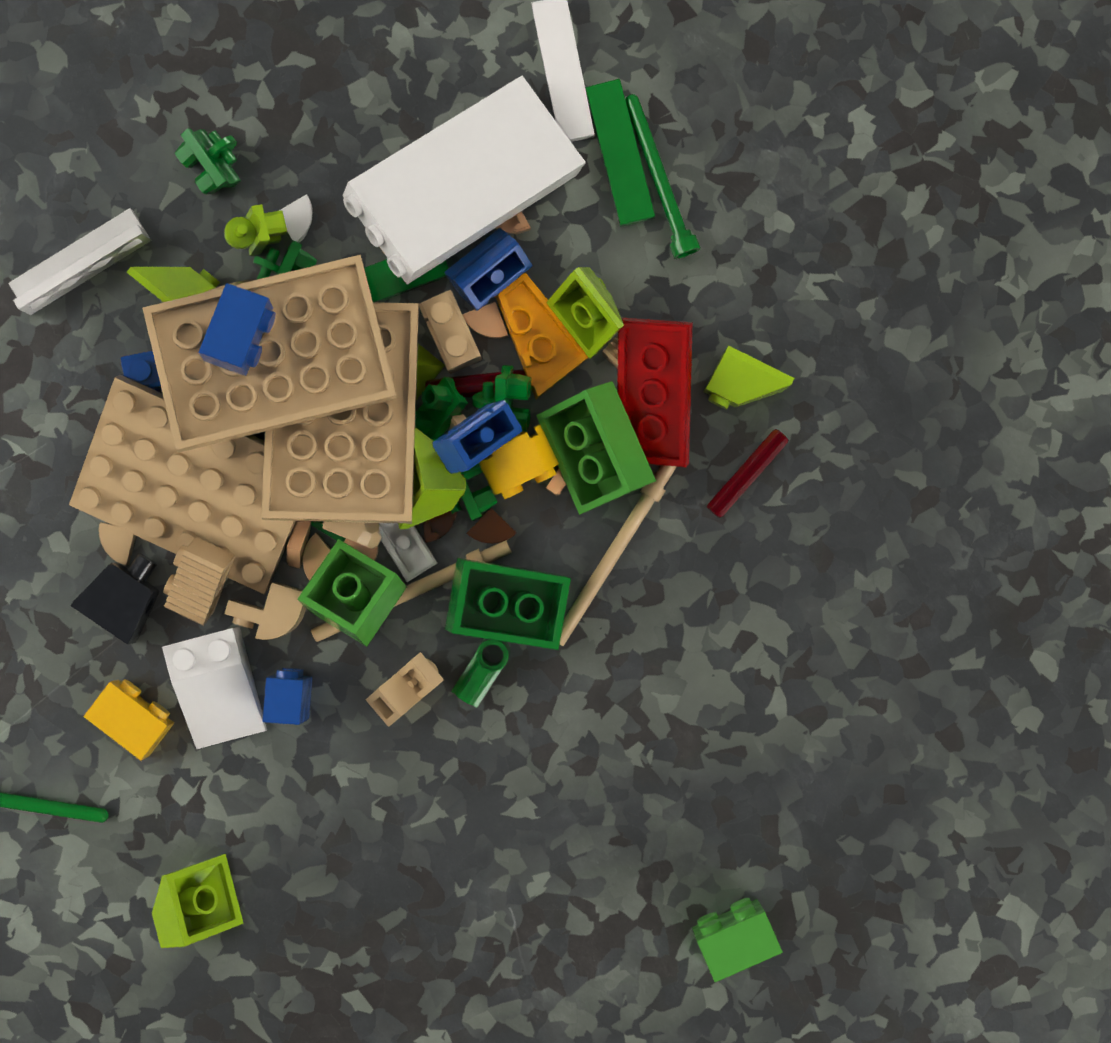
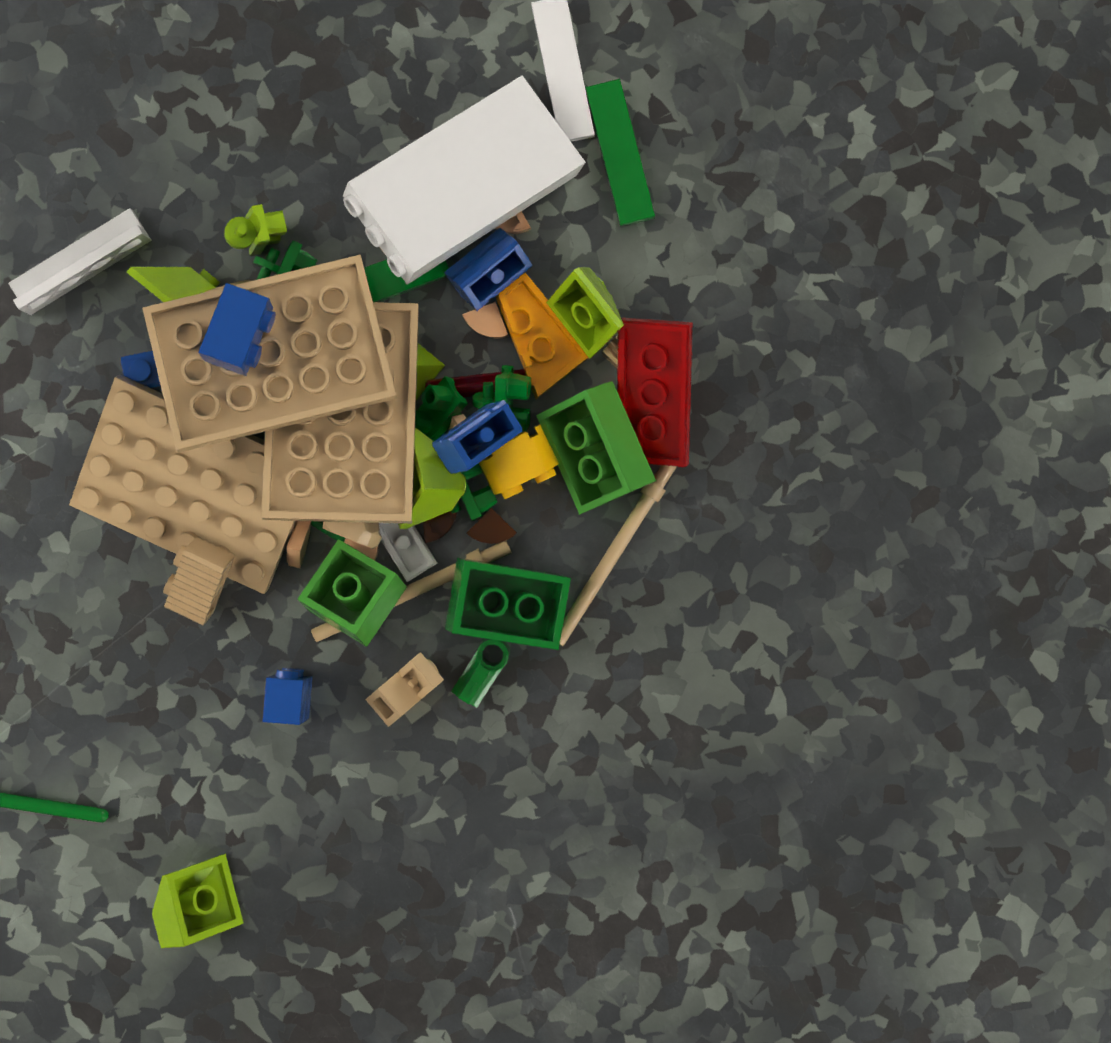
(117, 542): tan tile -> none
(120, 598): black torso -> none
(129, 718): yellow brick -> none
(213, 154): green hips -> none
(215, 687): white slope -> none
(277, 618): tan brick -> none
(298, 218): white tile -> none
(314, 555): light nougat tile -> none
(450, 331): tan brick -> none
(557, 484): light nougat tile -> none
(682, 240): green piece -> none
(736, 938): bright green brick -> none
(743, 379): lime slope -> none
(747, 473): dark red axle -> none

